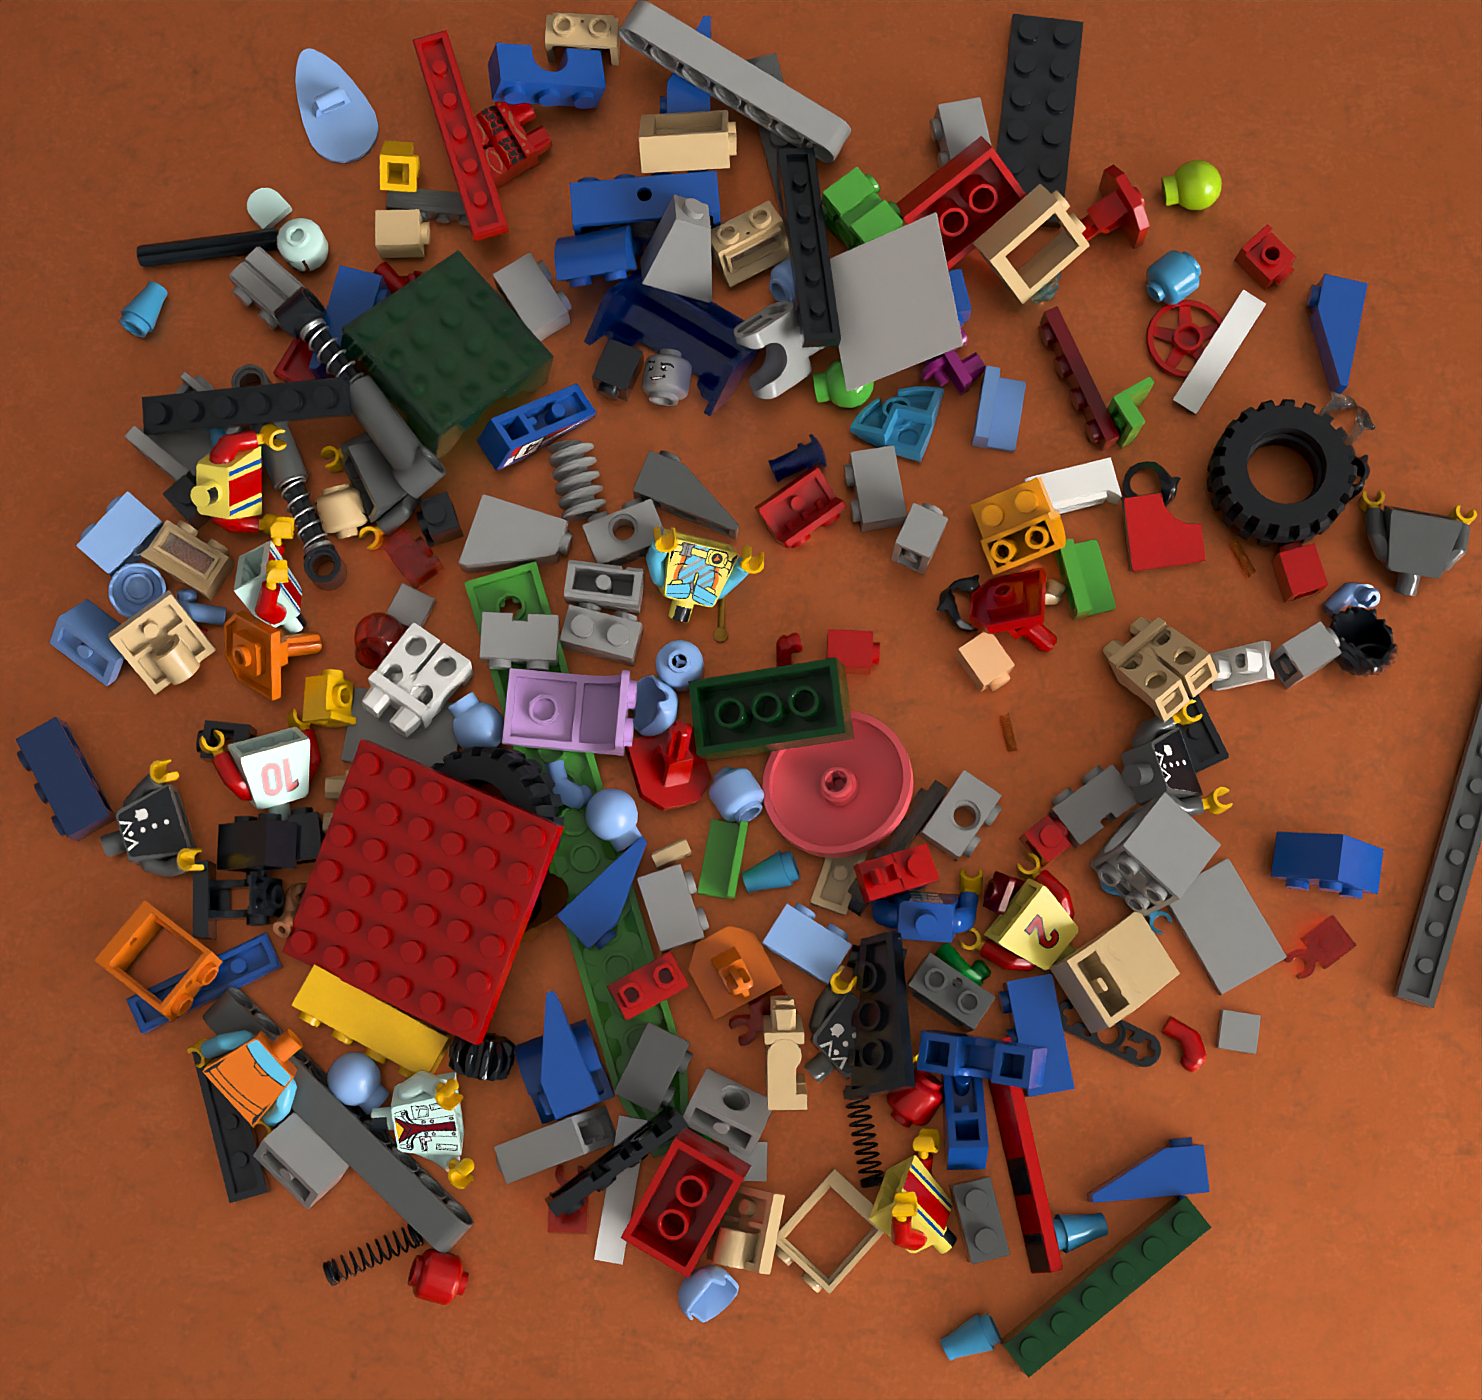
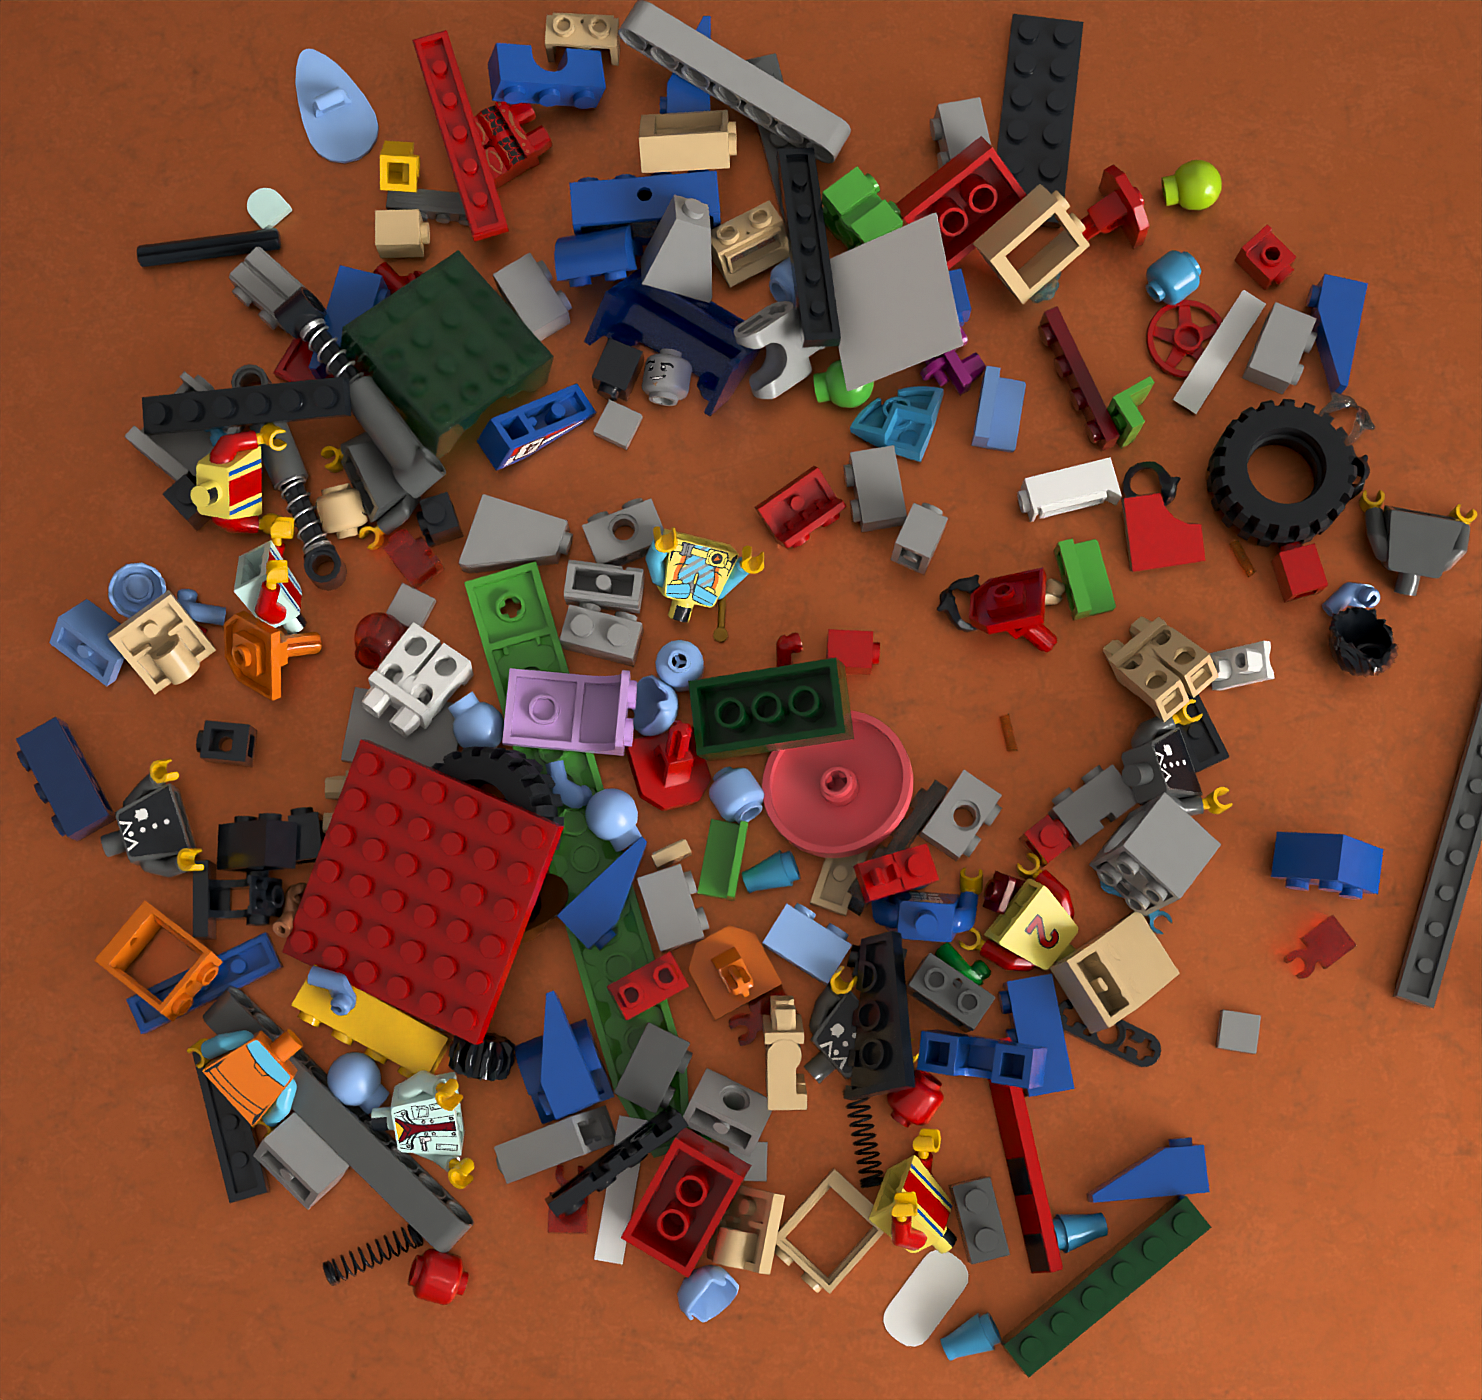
(120, 534): light blue brick -> none
(142, 312): dark azure cone -> none
(189, 558): tan window -> none
(269, 767): torso -> none
(302, 244): light aqua head -> none
(328, 700): yellow brick -> none
(339, 987): none -> medium blue arm
(519, 642): light grey brick -> none
(575, 479): light grey piece -> none
(618, 424): none -> light grey tile
(681, 494): dark grey slope -> none
(798, 459): clear blue pin -> none
(925, 1298): none -> white sticker
(964, 1122): blue slope -> none
(985, 662): light nougat brick -> none
(1018, 525): light orange brick -> none
(1191, 1043): red arm -> none
(1226, 928): light grey tile -> none
(1280, 348): none -> light grey brick
(1305, 654): light grey brick -> none

